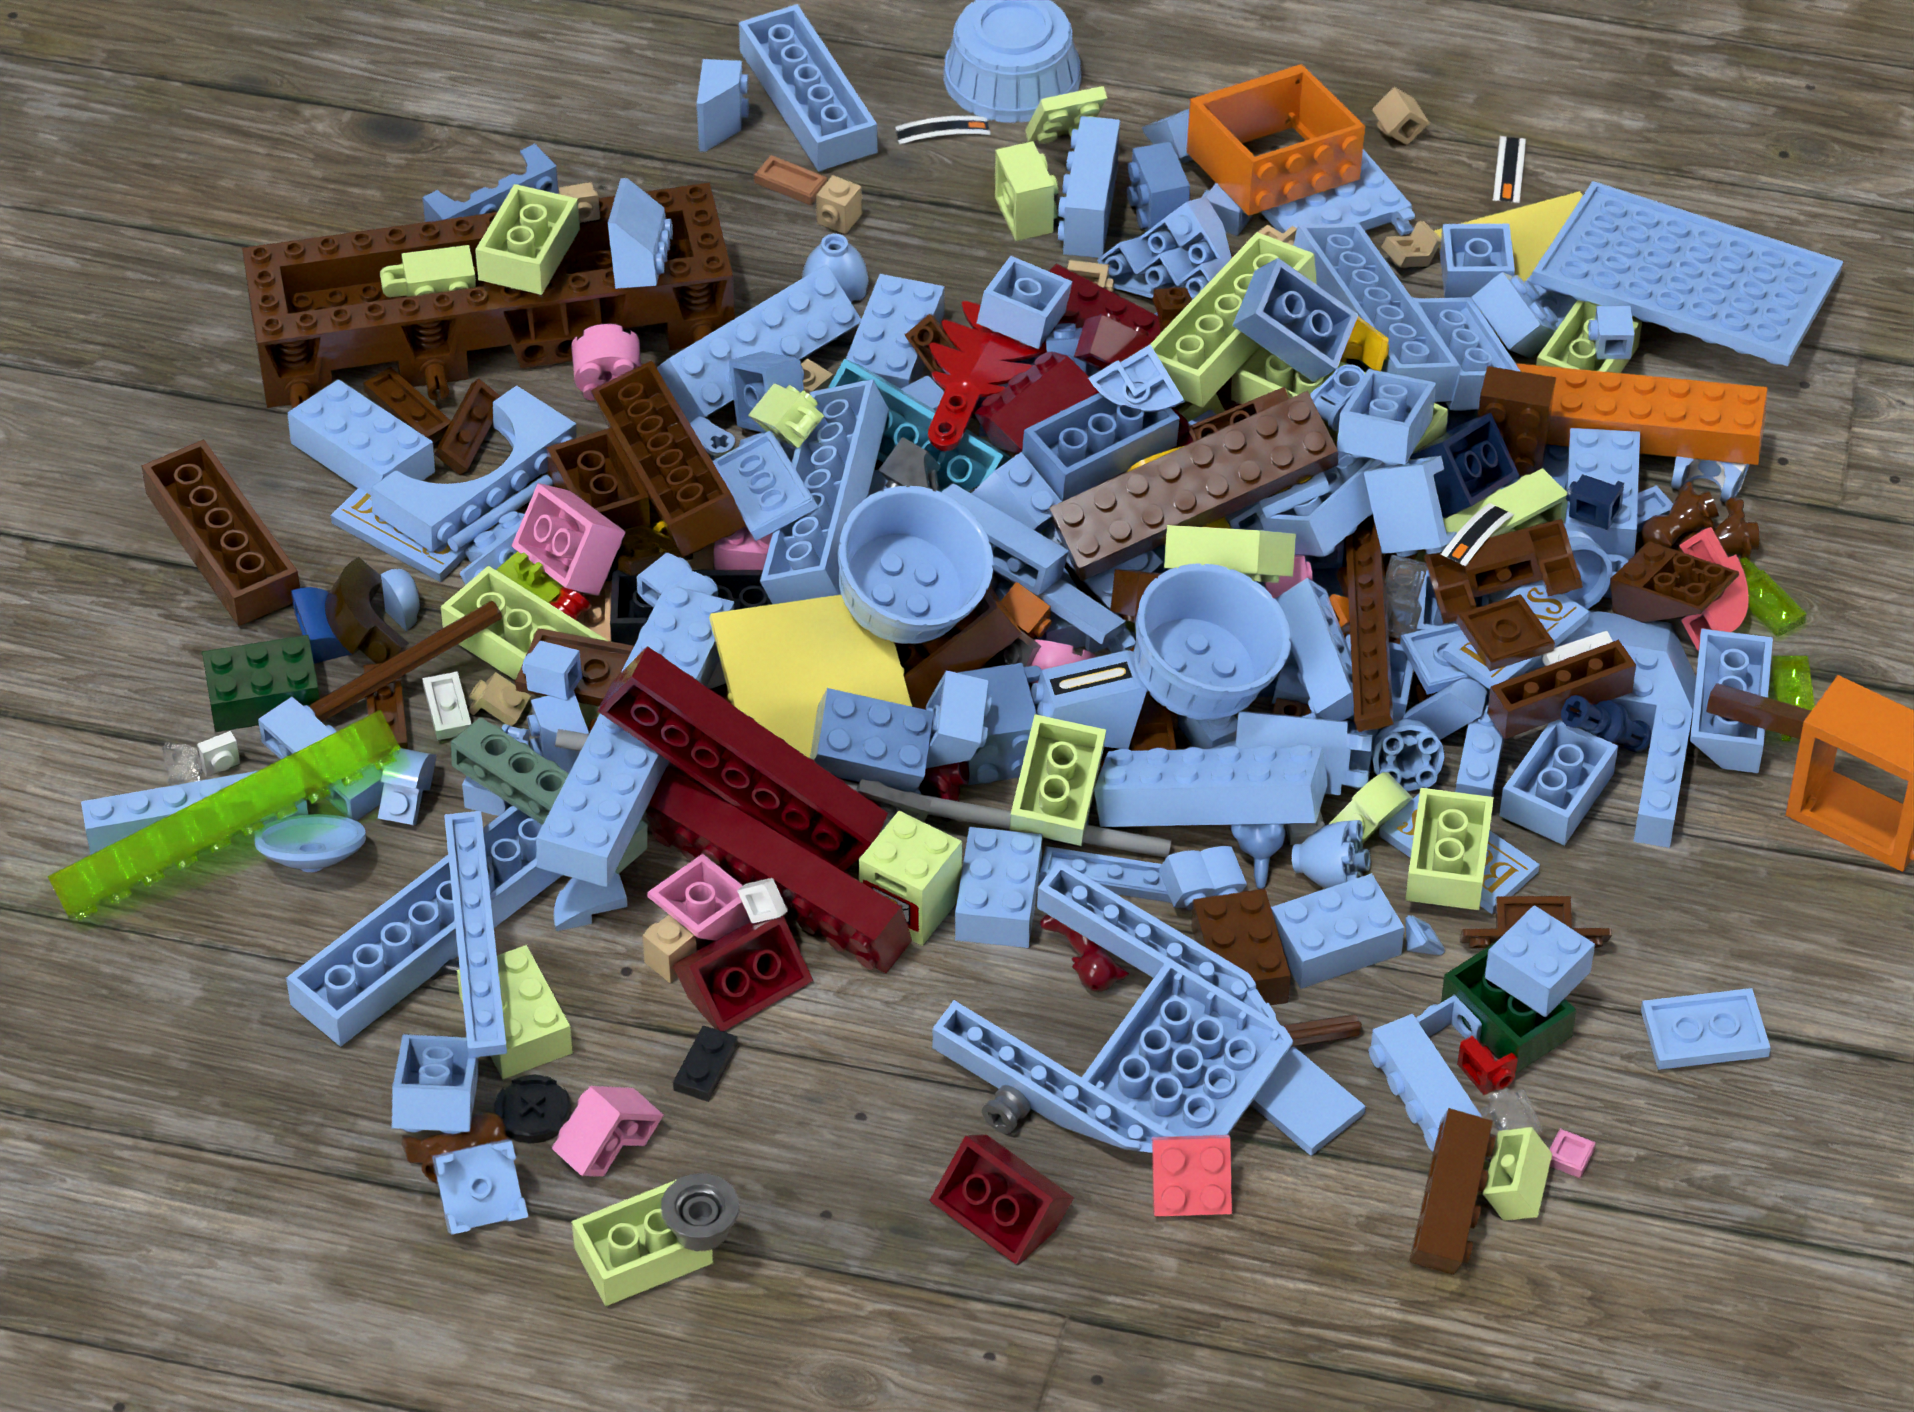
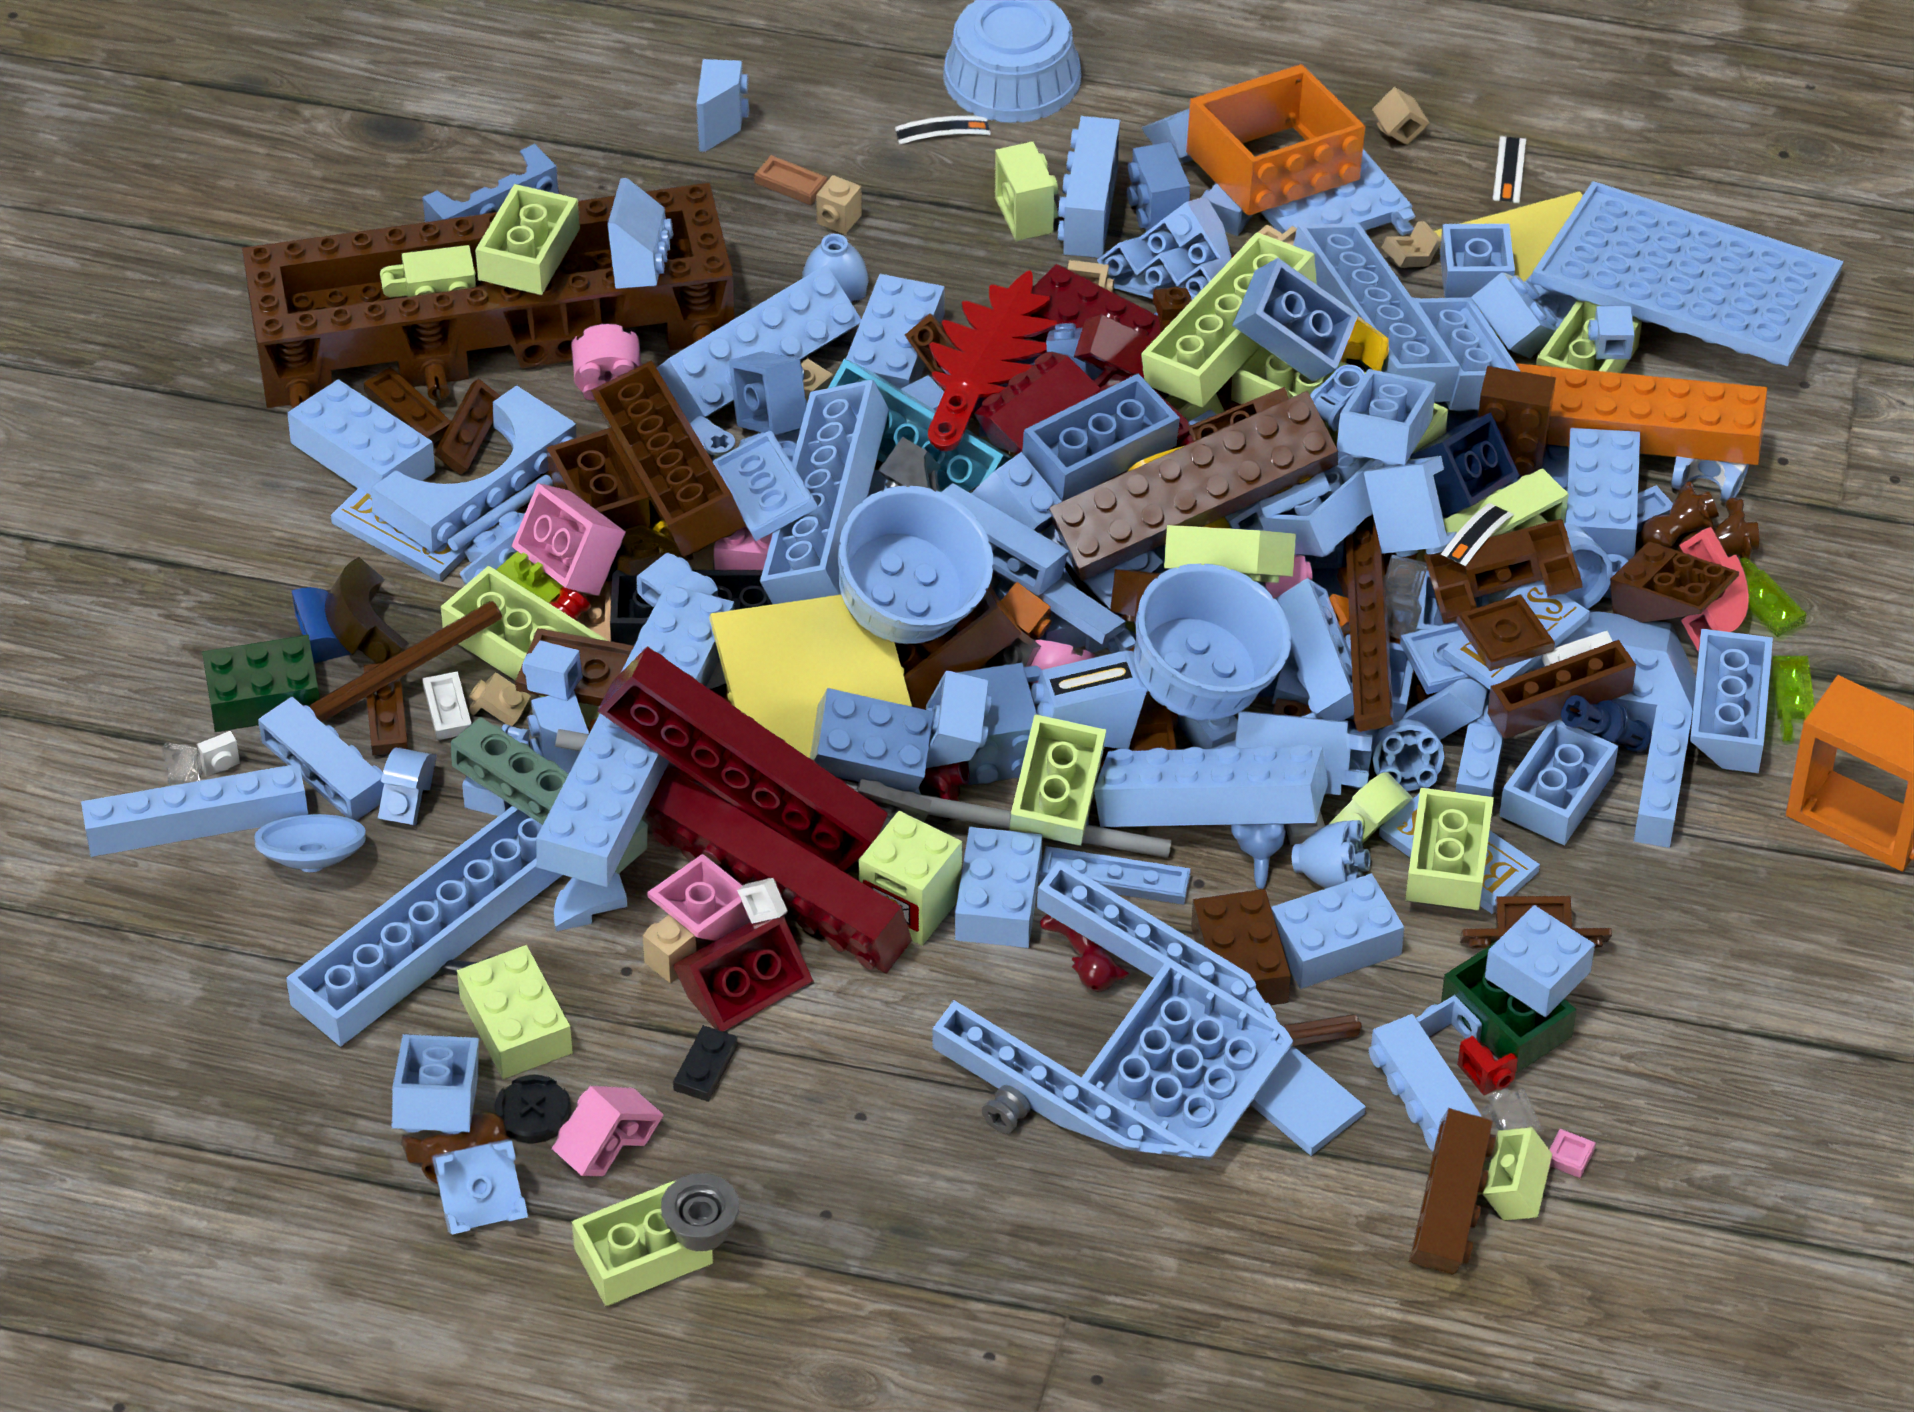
(221, 532): reddish brown brick -> none
(223, 815): clear neon green brick -> none
(400, 597): light blue brick -> none
(475, 935): light blue plate -> none
(587, 200): tan bracket -> none
(787, 414): yellowish green brick -> none
(808, 87): light blue brick -> none
(1000, 1197): dark red slope -> none
(1024, 302): light blue brick -> none
(1063, 112): yellowish green plate -> none
(1138, 383): light blue brick -> none
(1191, 1175): coral plate -> none
(1201, 875): light blue brick -> none
(1421, 937): light blue slope -> none
(1595, 501): dark blue brick -> none
(1705, 1028): light blue plate -> none
(1757, 710): reddish brown slope -> none

